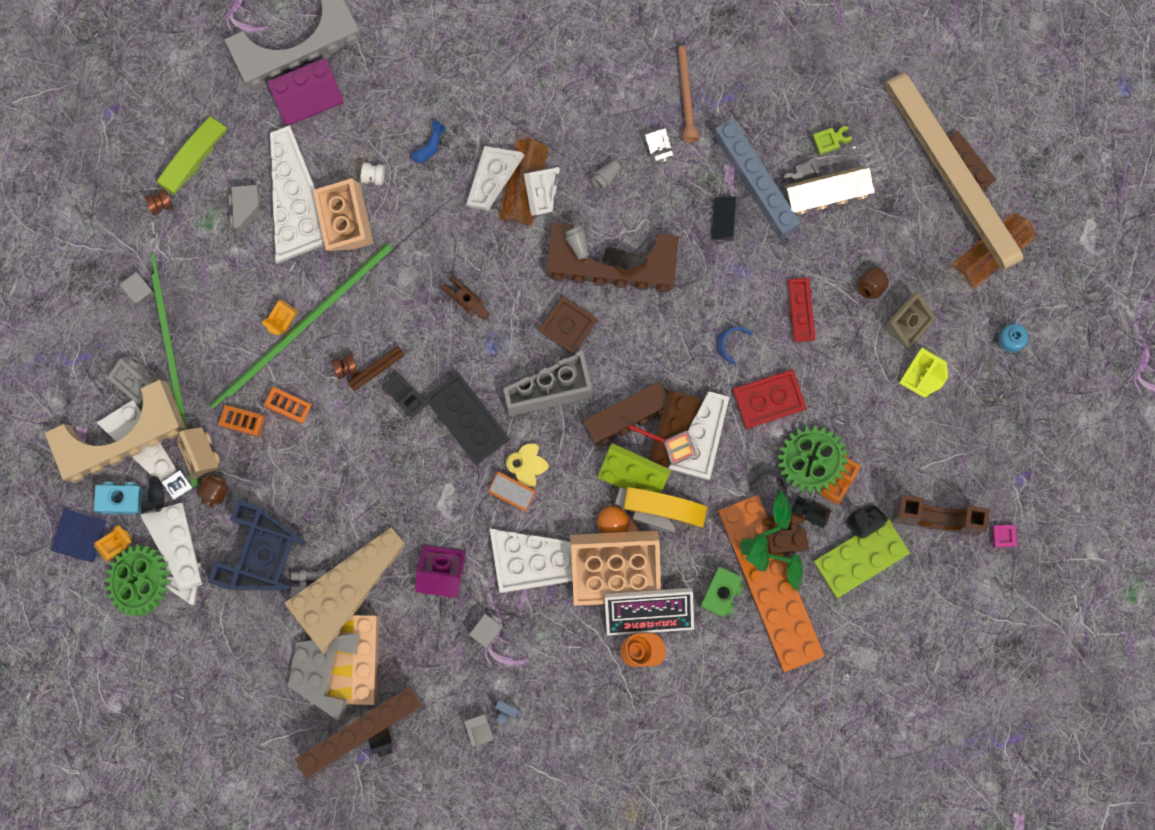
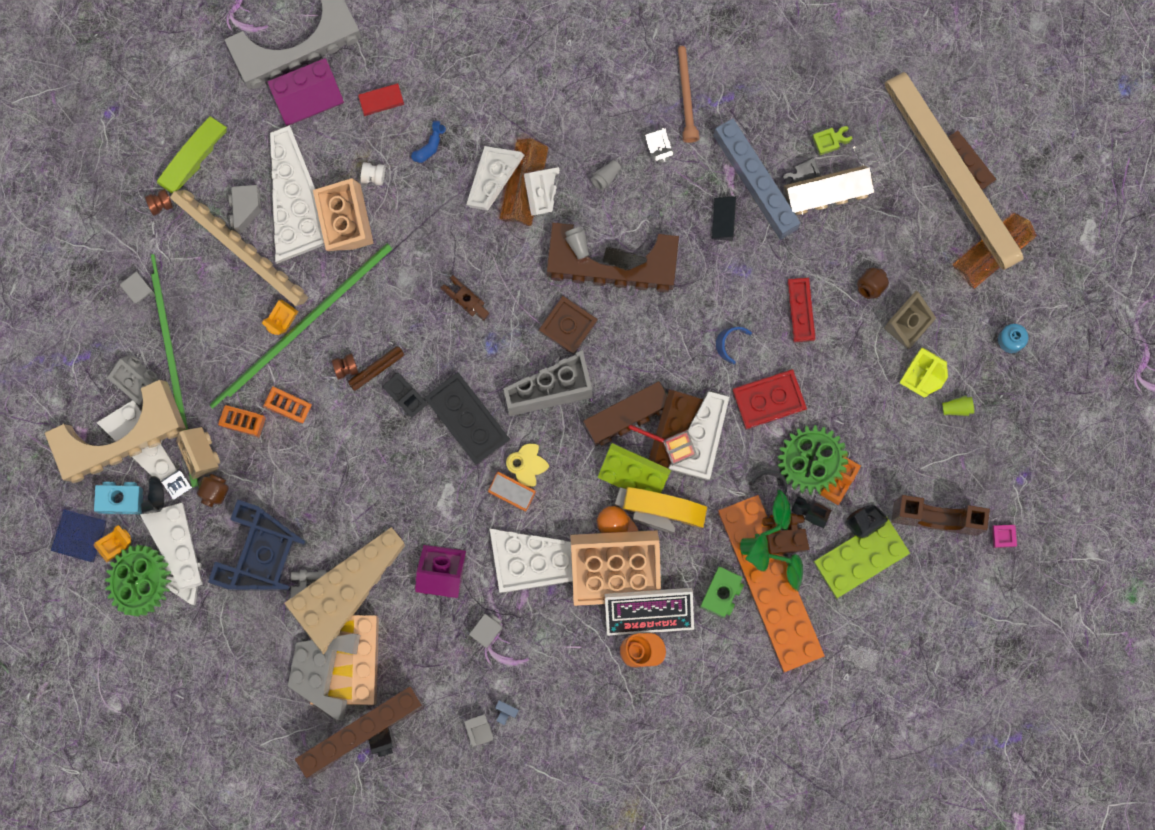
(244, 251): none -> tan plate
(381, 99): none -> red tile
(961, 406): none -> lime cone

